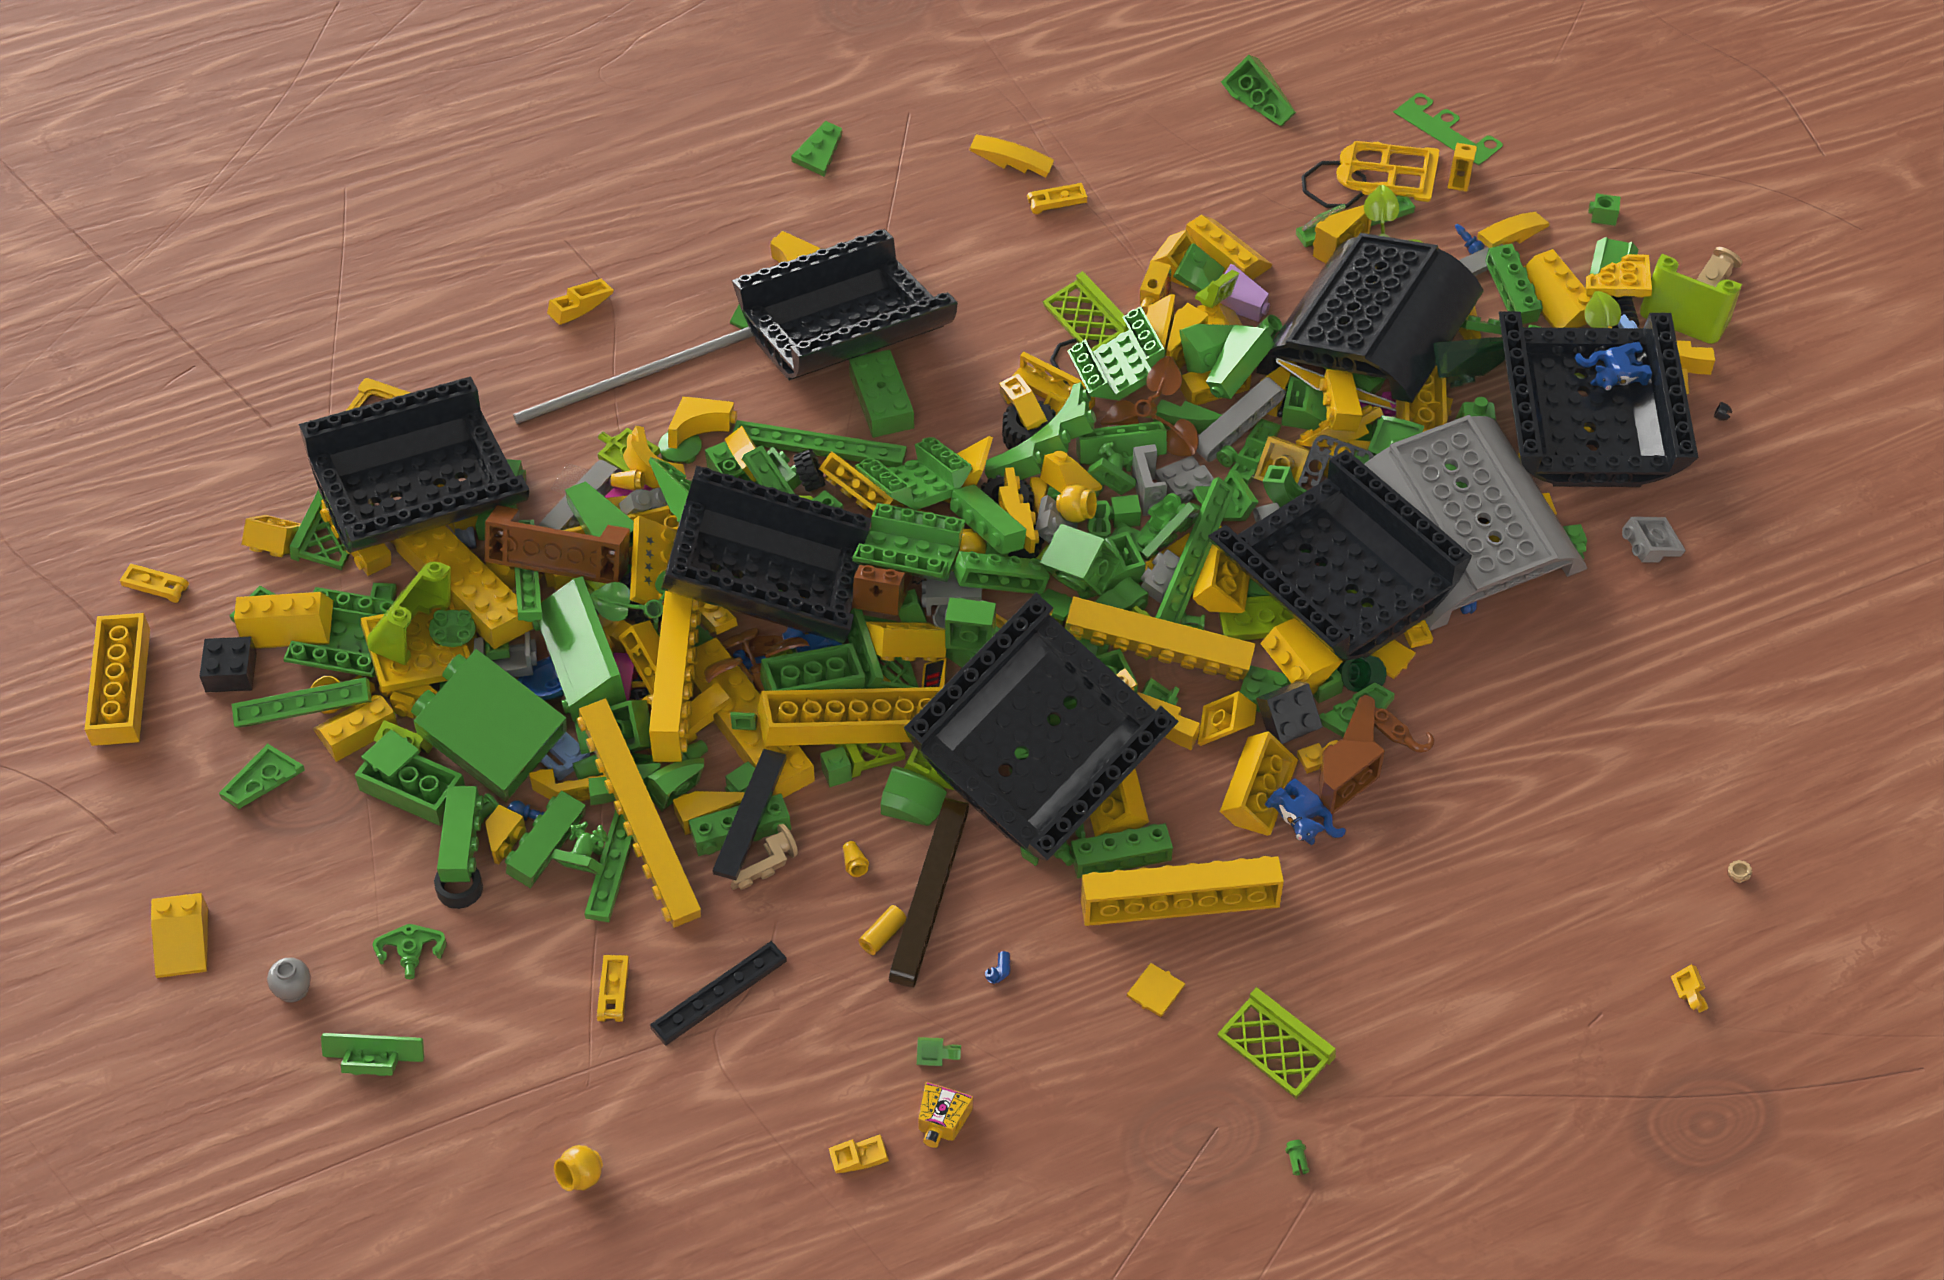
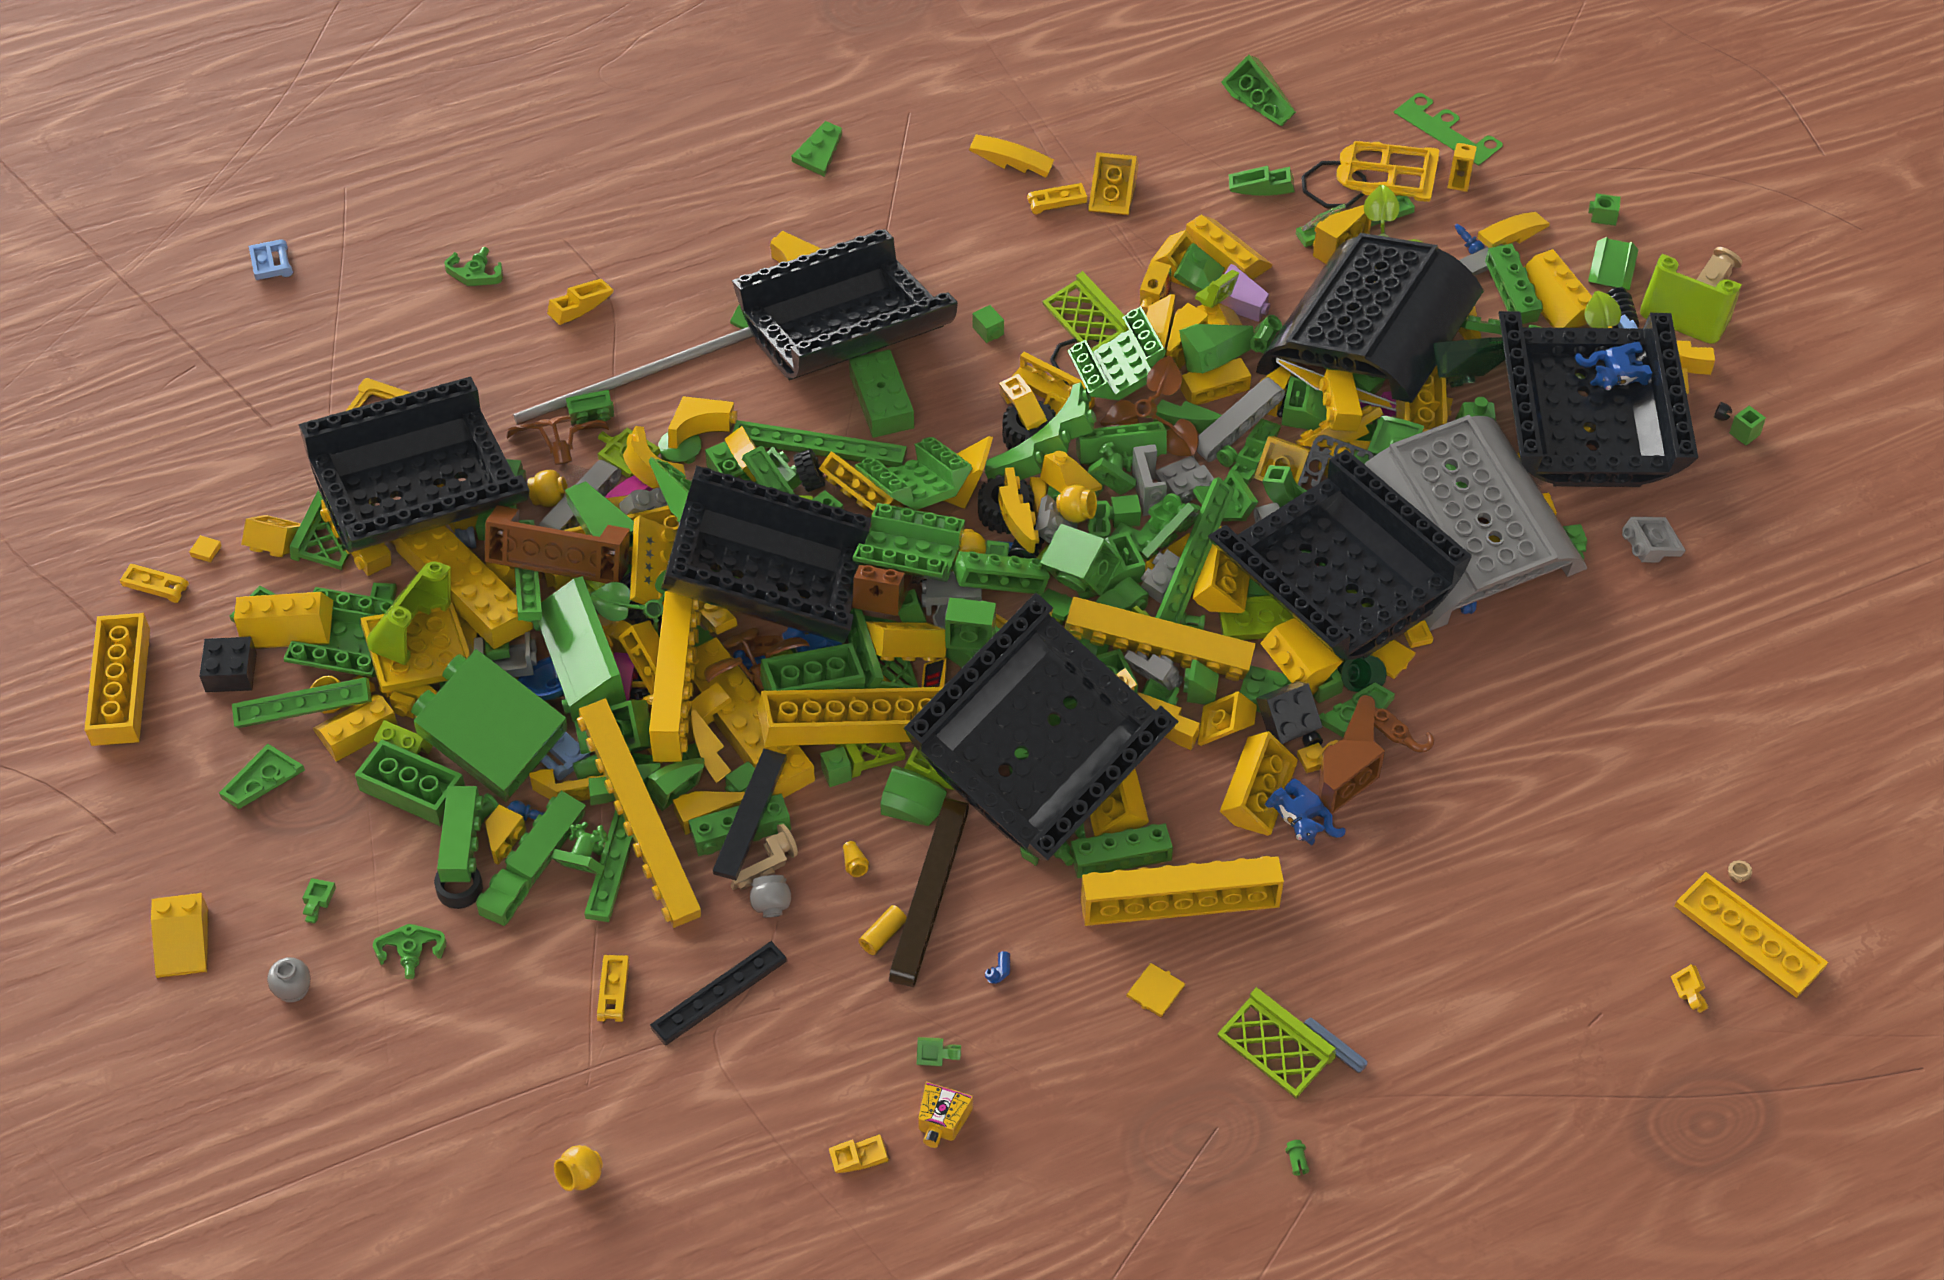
(205, 548): none -> yellow tile
(263, 260): none -> light blue plate
(317, 895): none -> bright green plate
(371, 1053): bright green bracket -> none
(390, 754): bright green piece -> none
(452, 627): bright green dish -> none
(474, 271): none -> bright green piece
(502, 897): none -> bright green brick
(547, 488): none -> yellow piece
(560, 449): none -> dark orange plant
(590, 407): none -> bright green bracket
(628, 480): yellow cone -> none
(708, 748): none -> yellow slope
(743, 721): bright green slope -> none
(770, 895): none -> light grey piece
(988, 323): none -> bright green brick
(988, 519): bright green brick -> none
(1113, 183): none -> yellow slope
(1157, 668): none -> light grey plate
(1200, 683): none -> bright green slope
(1238, 359): bright green slope -> none
(1262, 181): none -> bright green slope
(1312, 738): none -> black hinge
(1343, 1051): none -> sand blue axle
(1625, 278): yellow plate -> none
(1747, 425): none -> bright green brick
(1751, 934): none -> yellow plate

